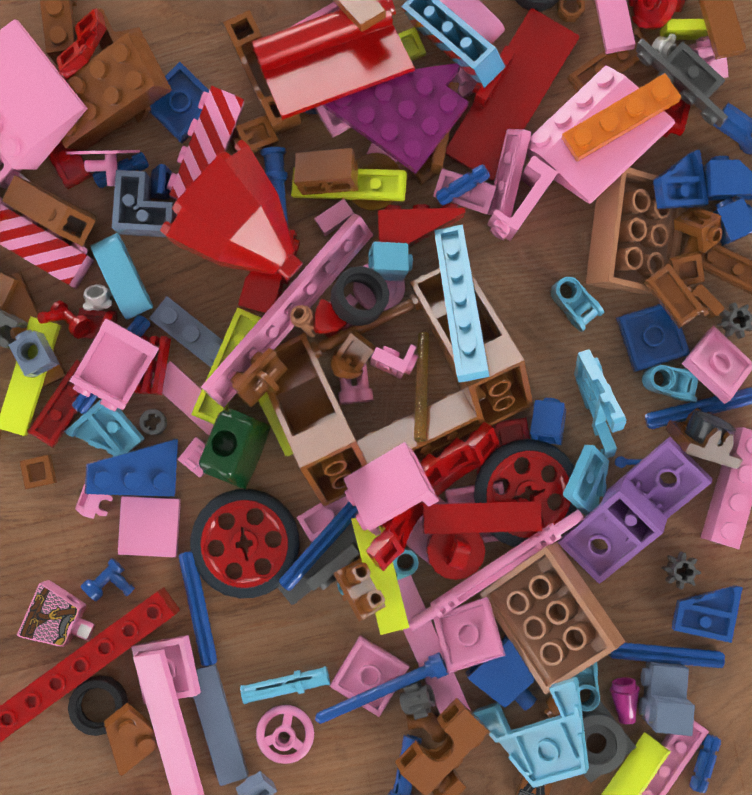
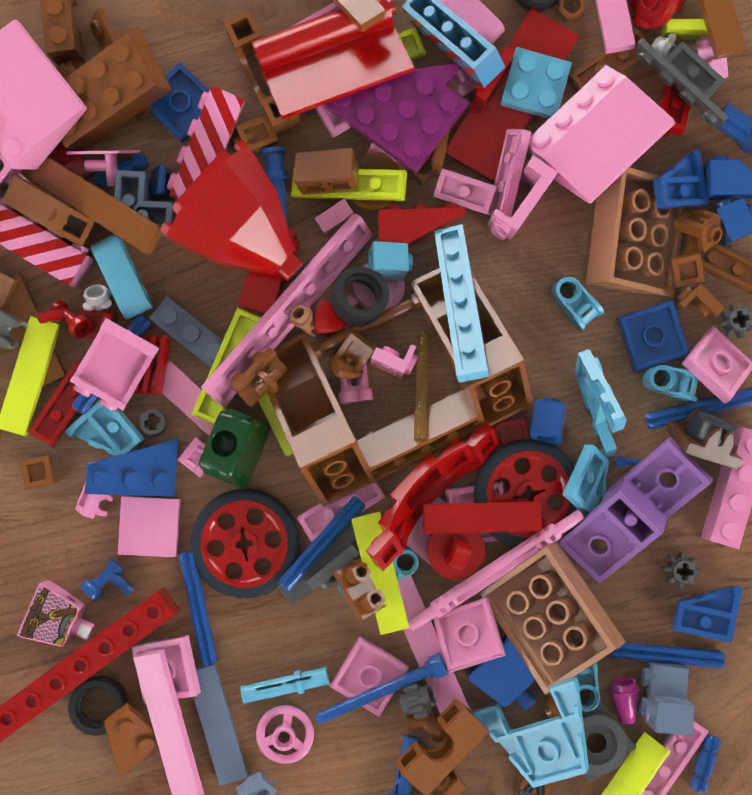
(42, 362): sand blue brick -> none
(89, 33): red tile -> none
(96, 204): none -> dark orange tile
(388, 487): bright pink panel -> none
(462, 185): blue axle -> none
(535, 83): none -> medium azure plate
(621, 117): orange plate -> none
(674, 295): dark orange tile -> none

